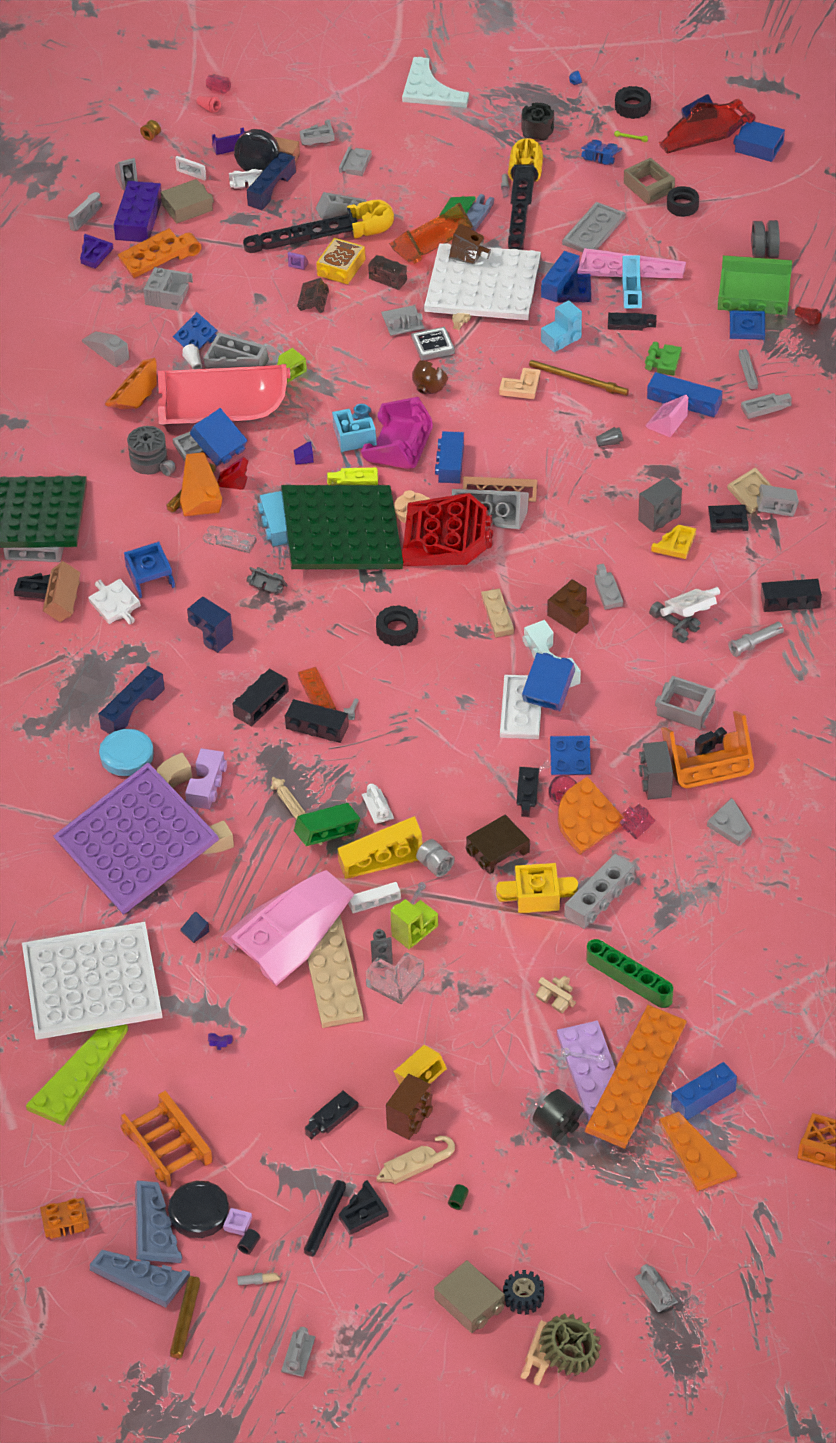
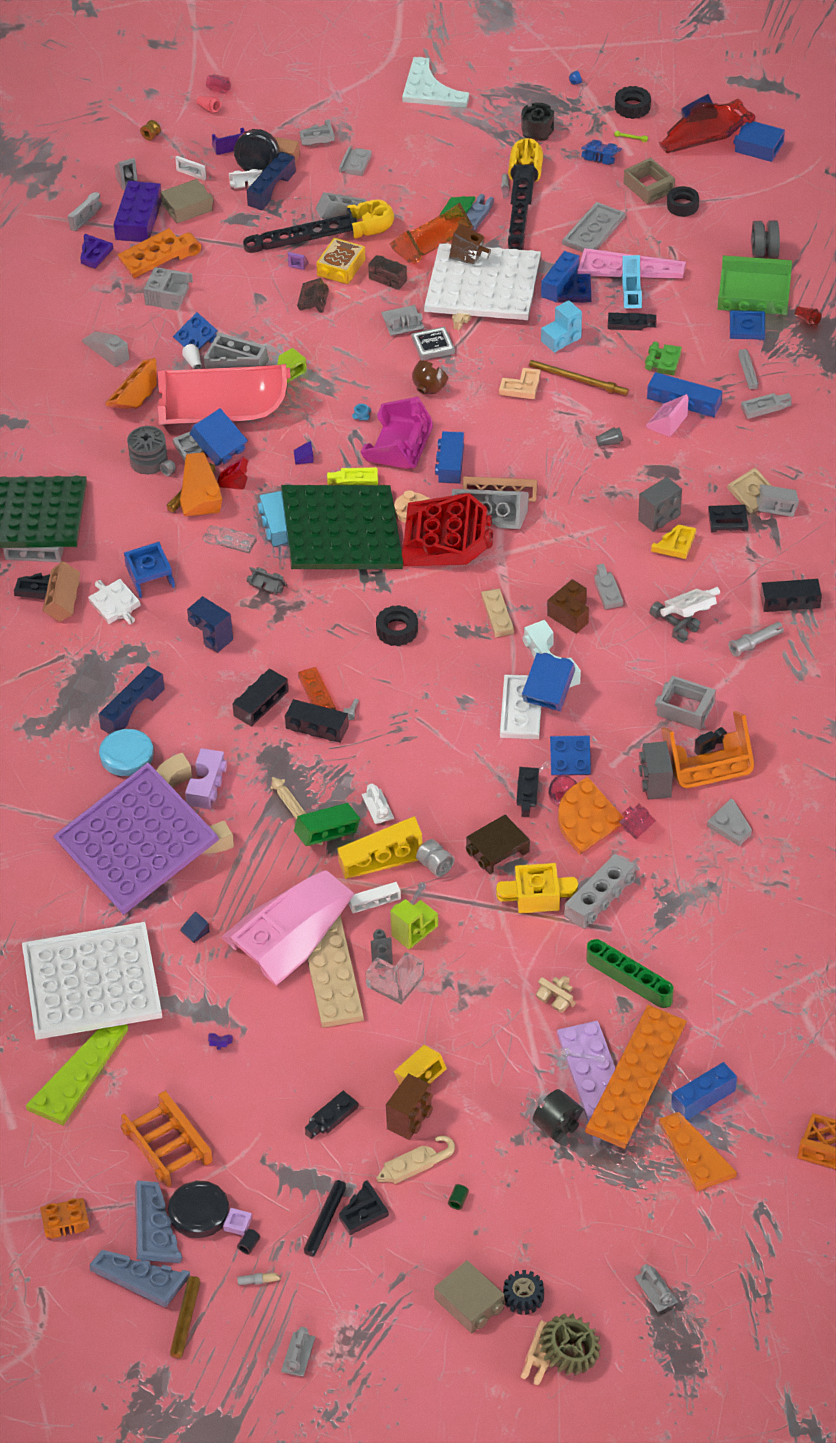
(353, 433): medium azure brick -> none

